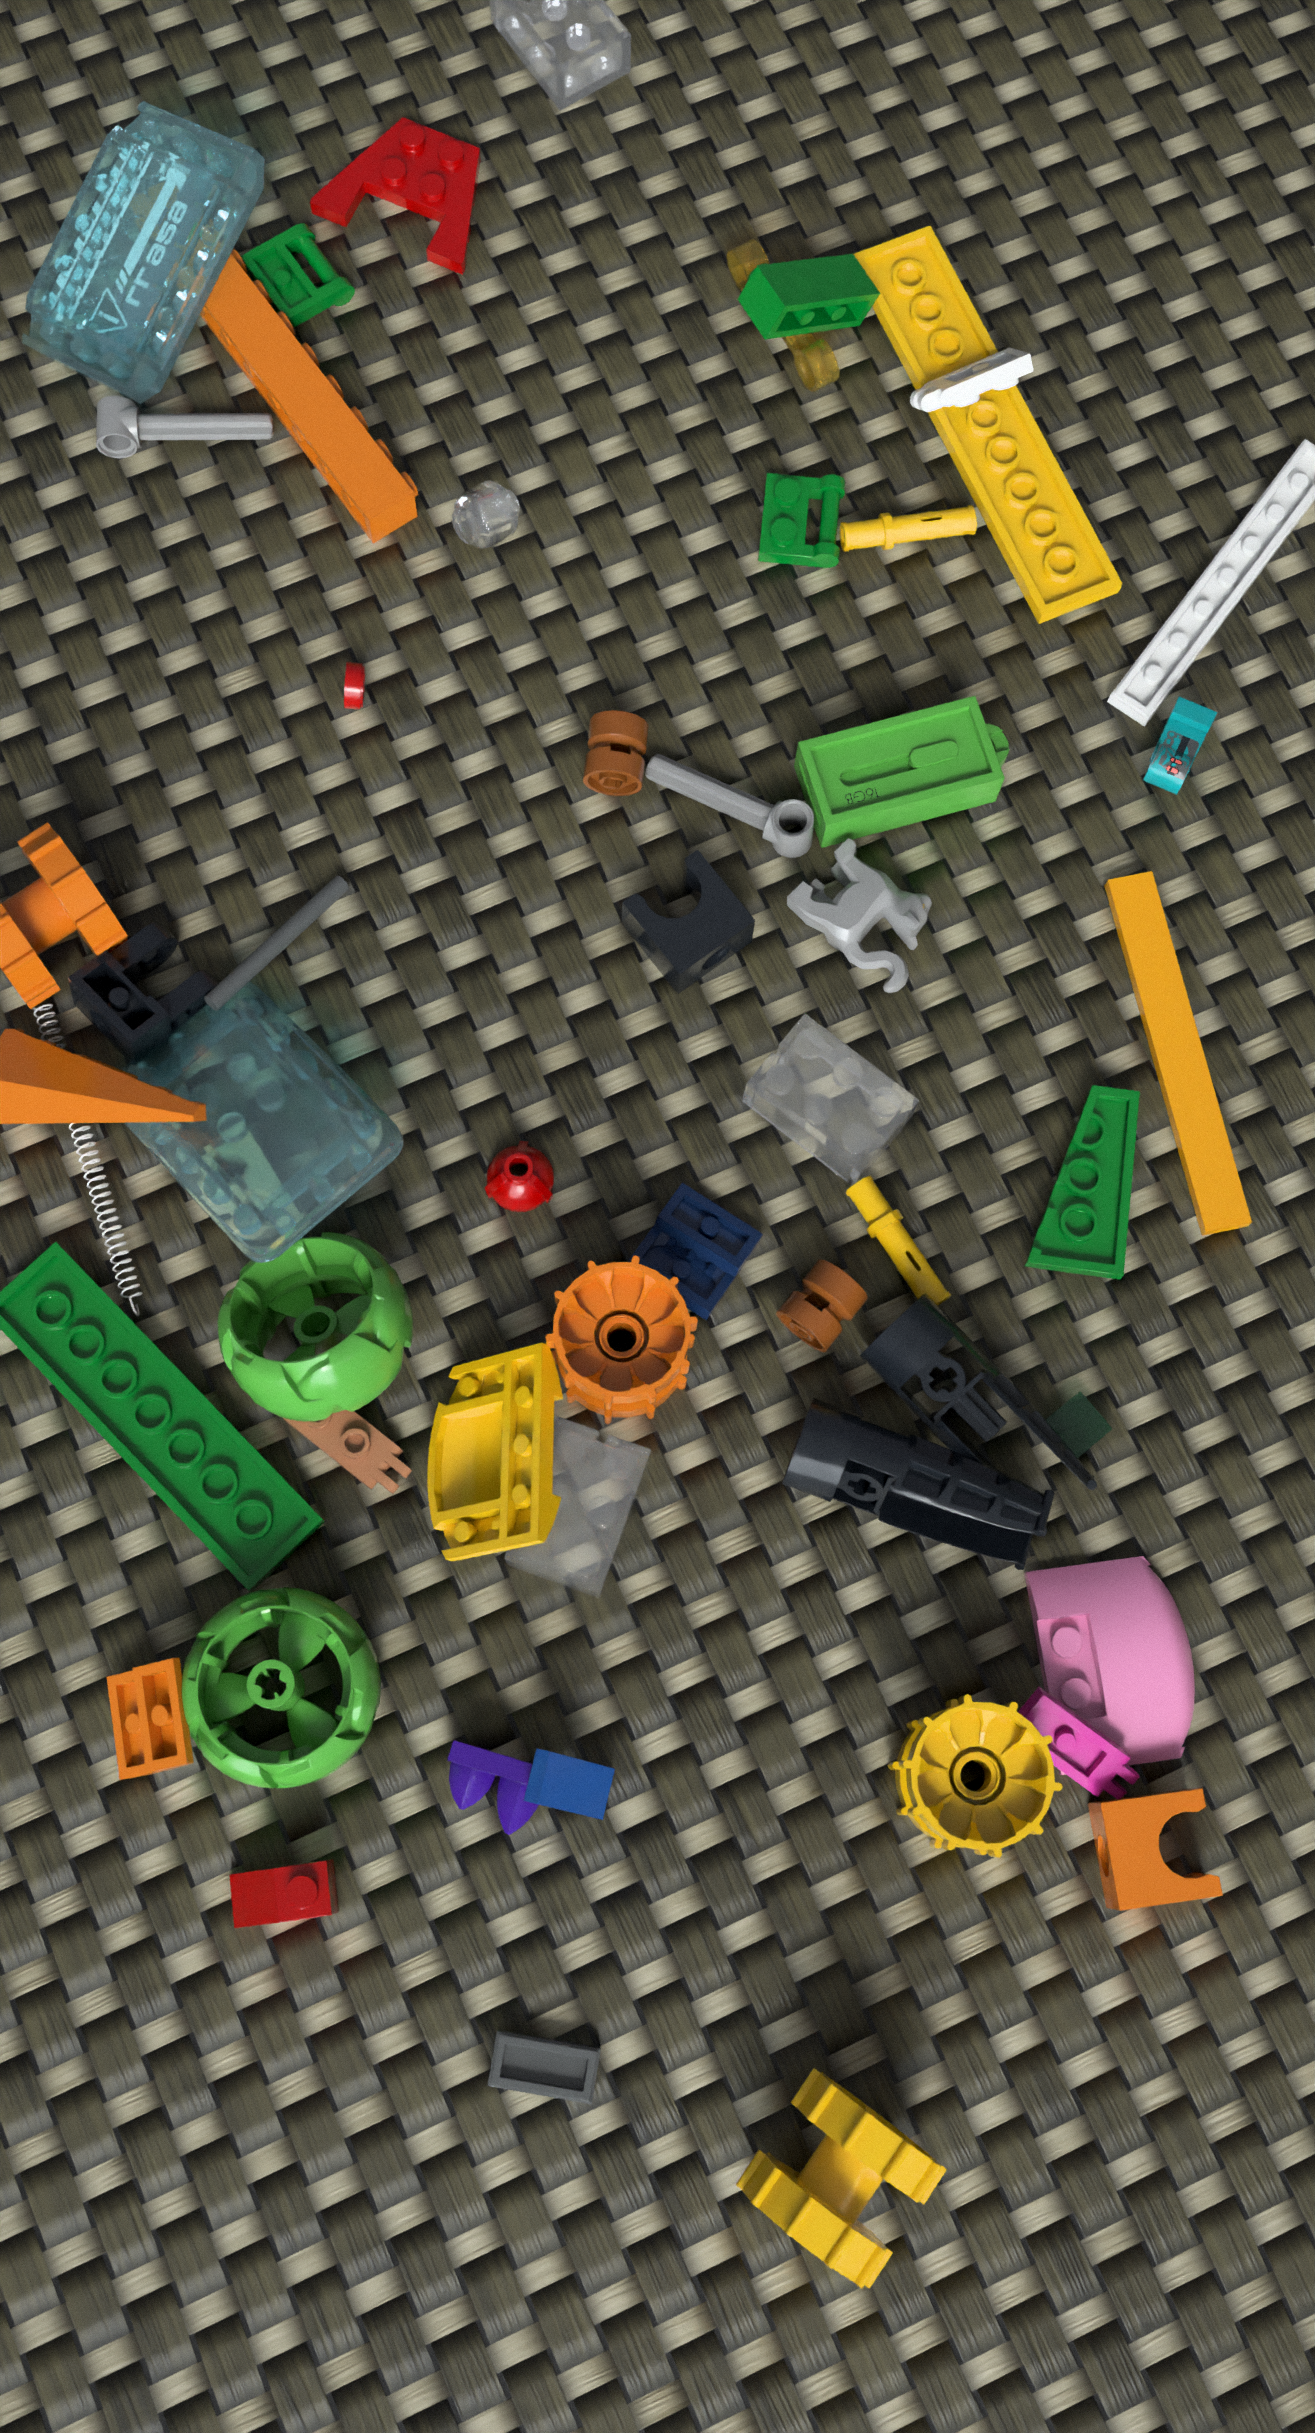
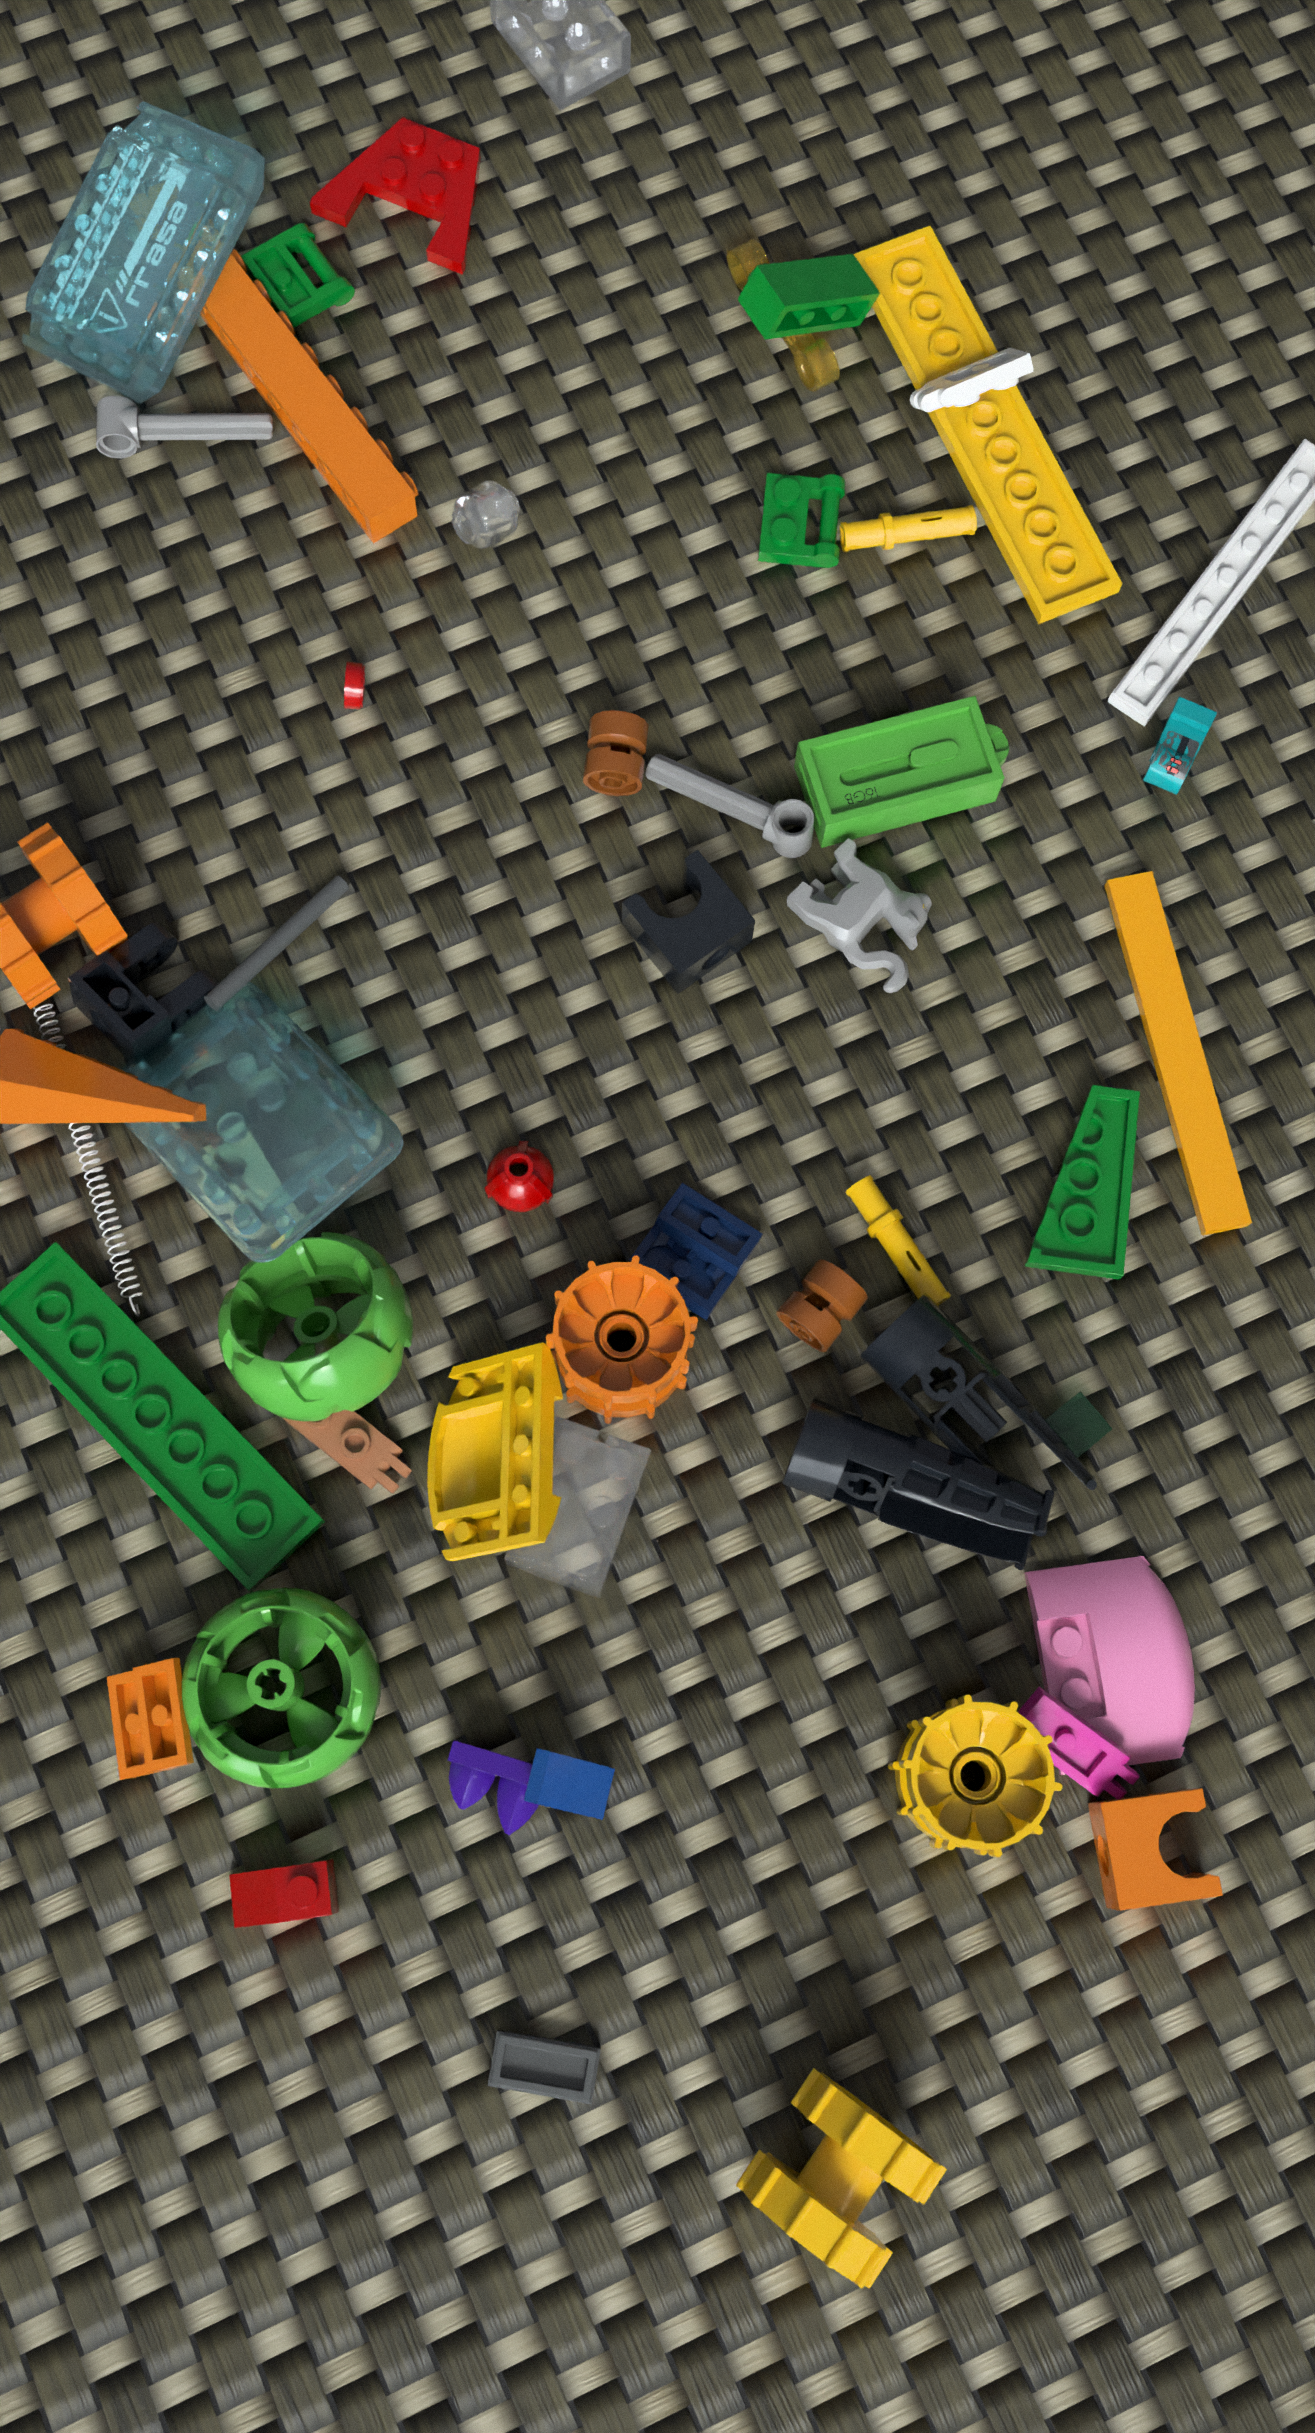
(829, 1100): clear piece -> none

